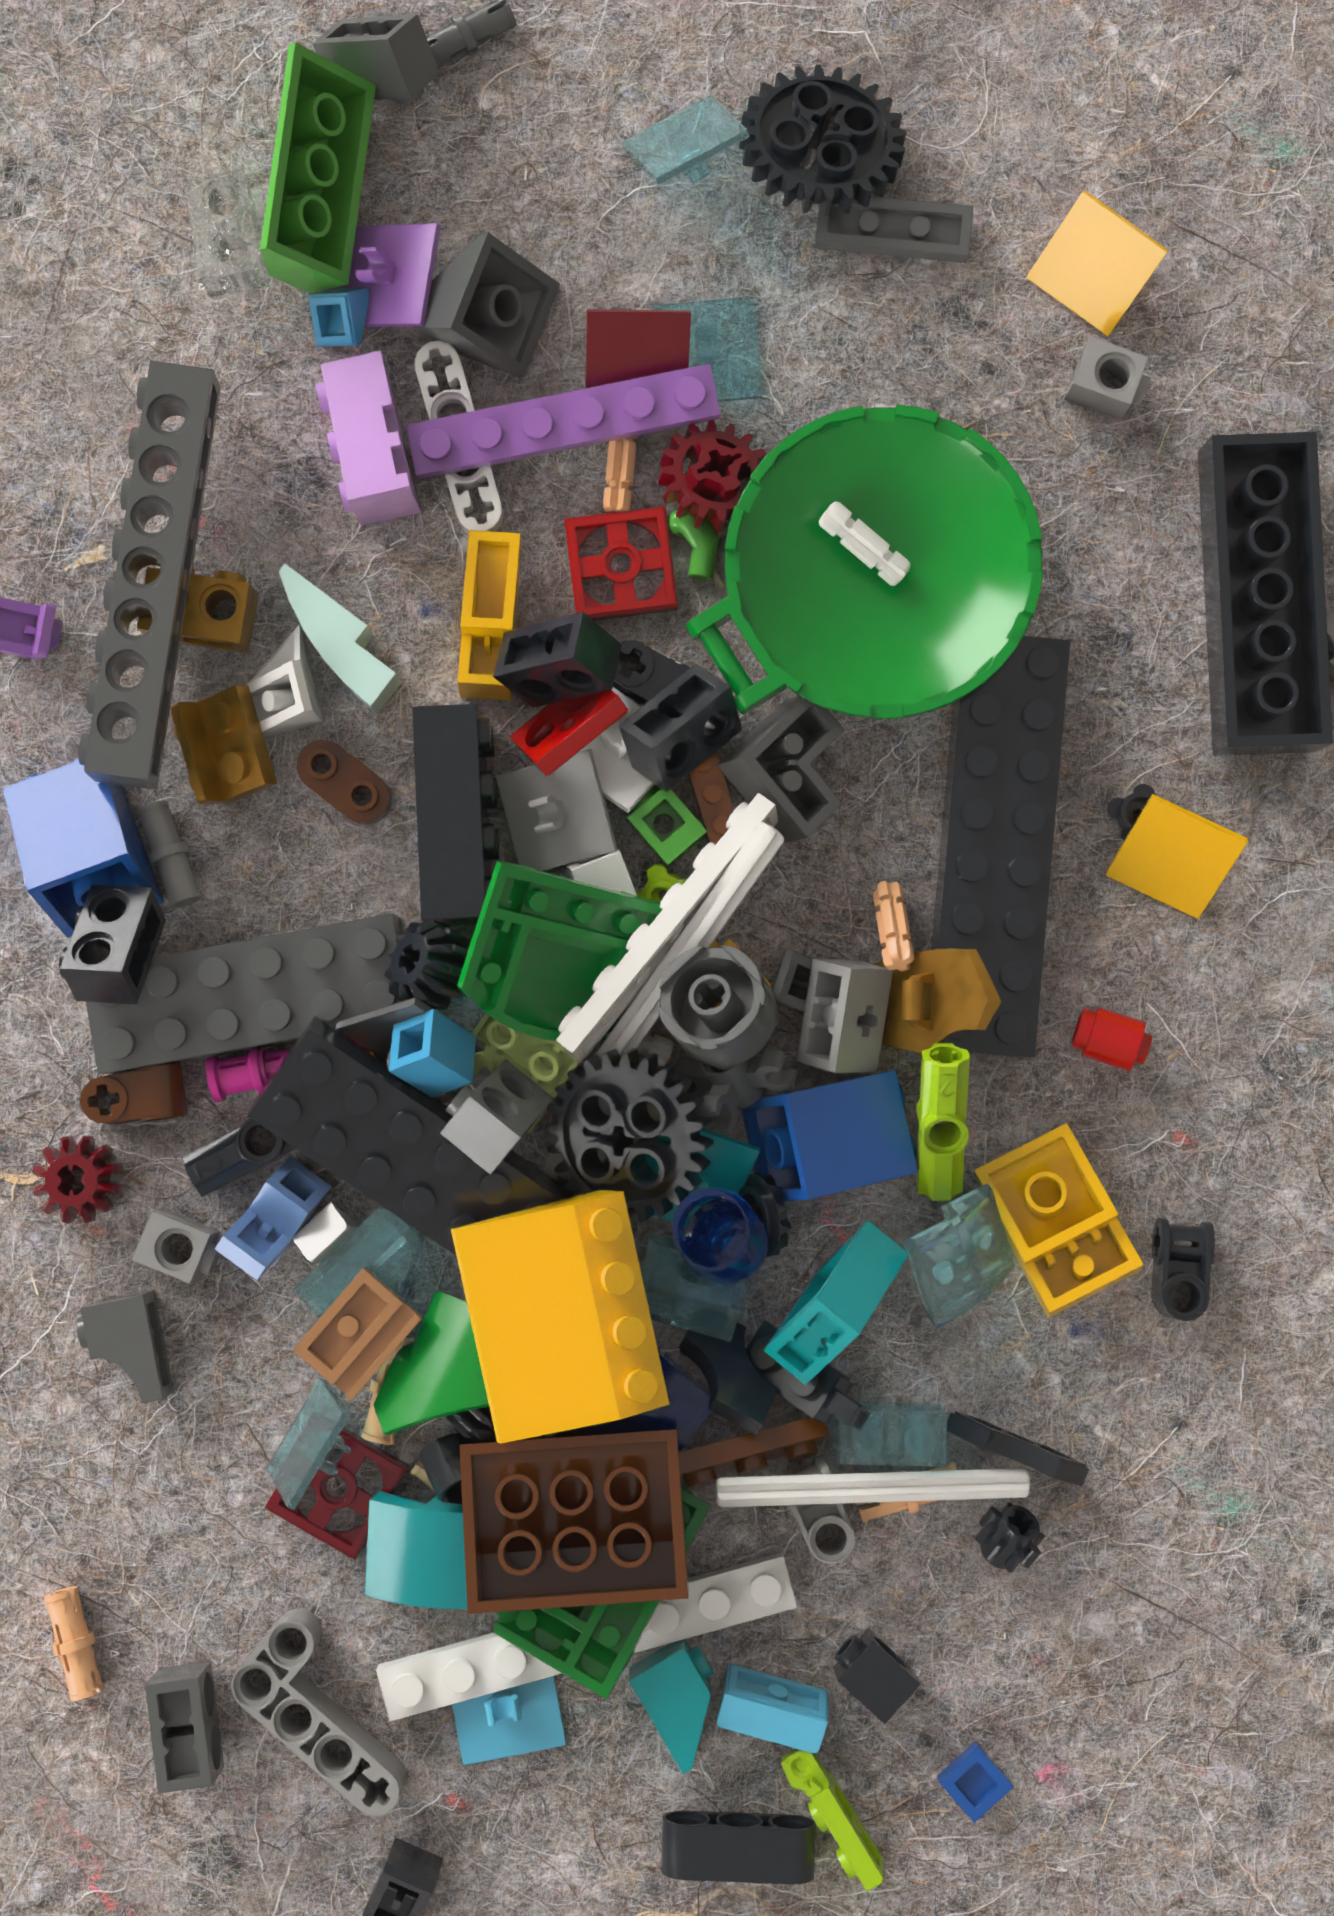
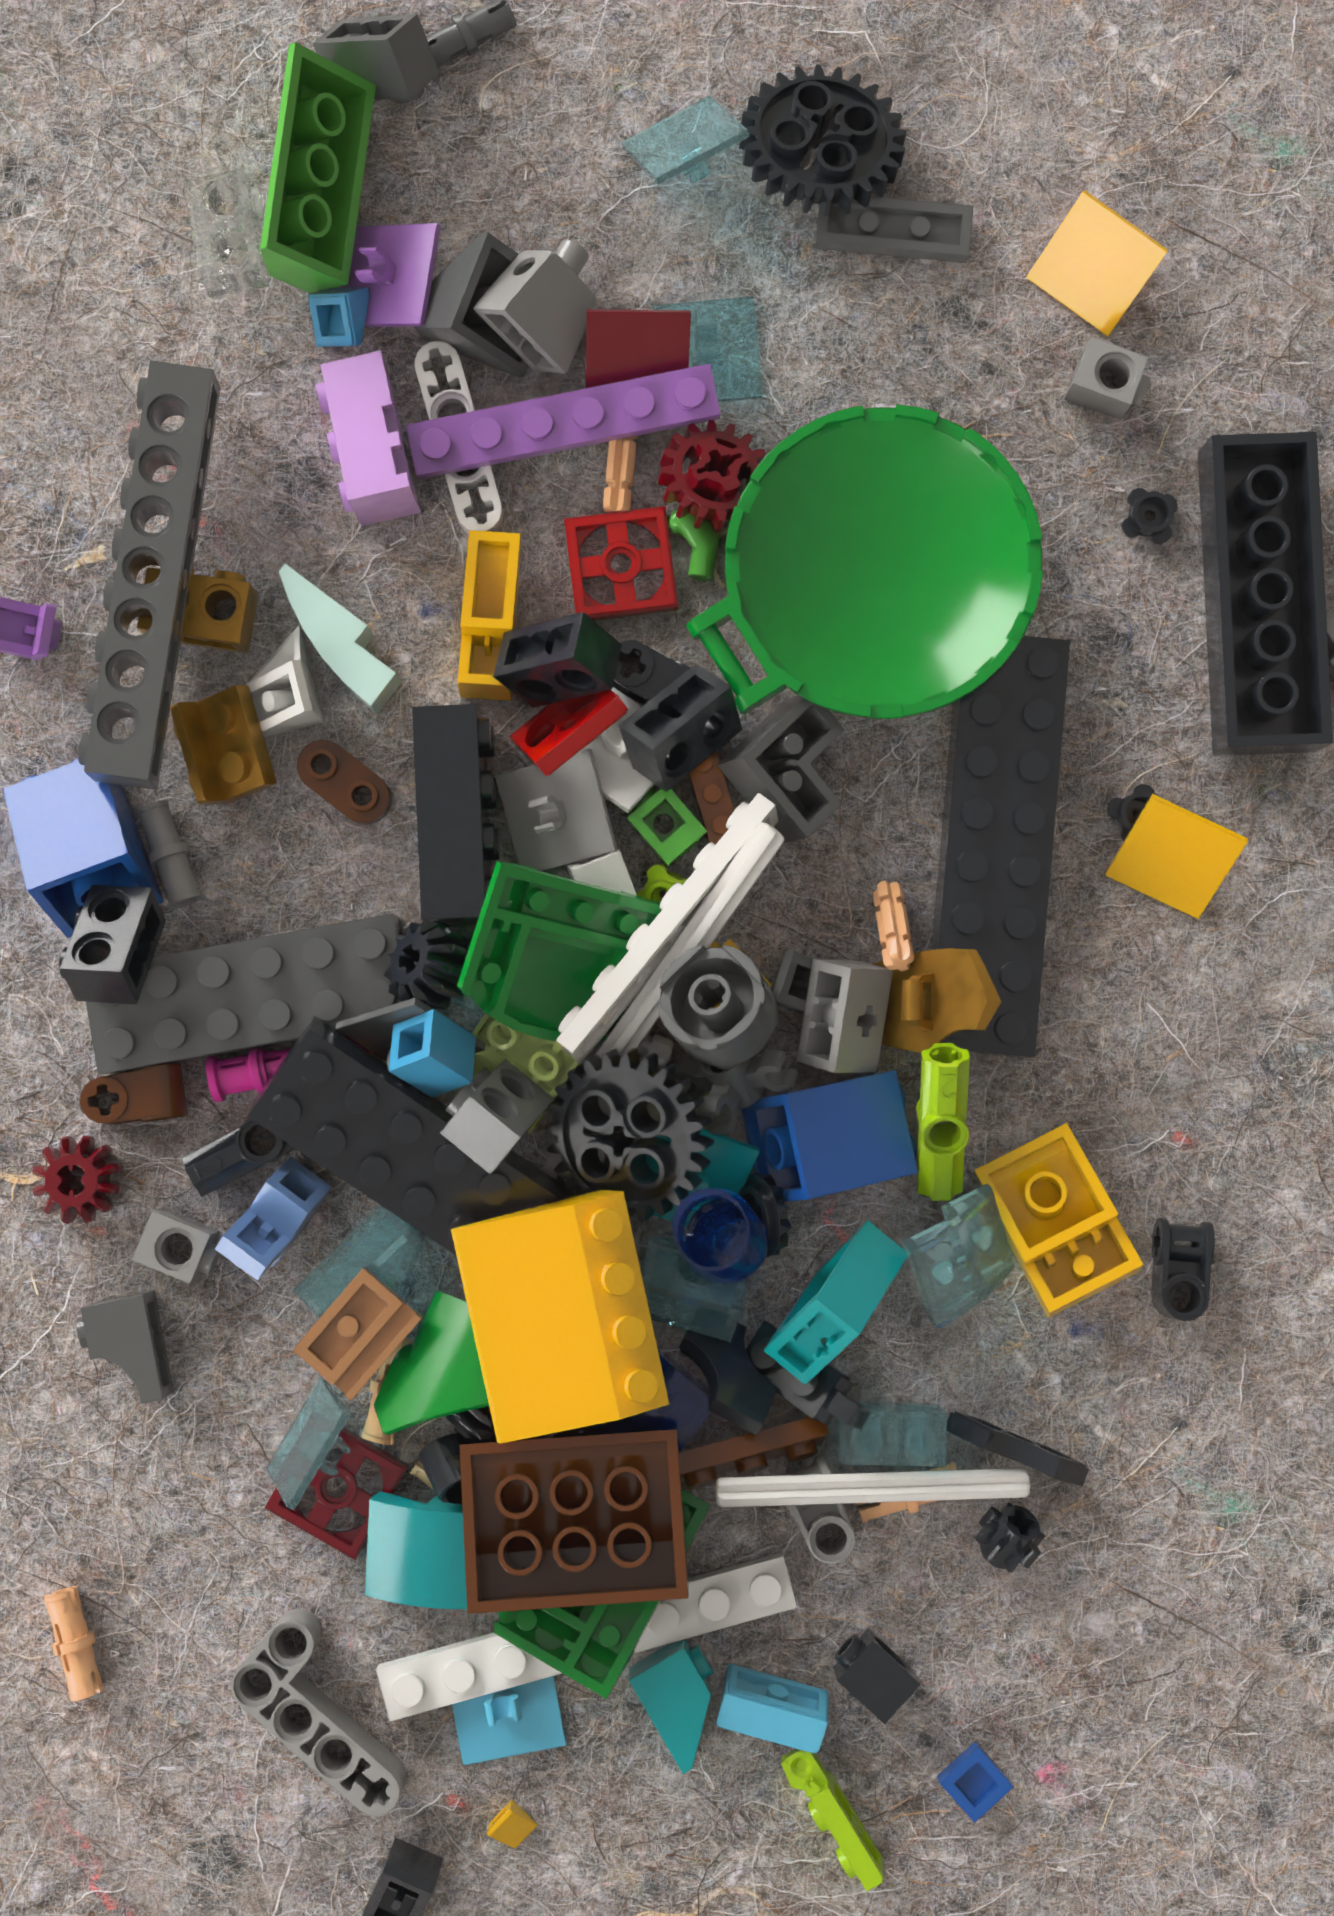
(184, 1727): dark grey brick -> none
(324, 1233): white slope -> none
(511, 1825): none -> yellow piece
(541, 306): none -> light grey torso
(738, 1847): black beam -> none
(864, 543): white axle -> none
(1111, 1038): red brick -> none
(1160, 505): none -> black plate

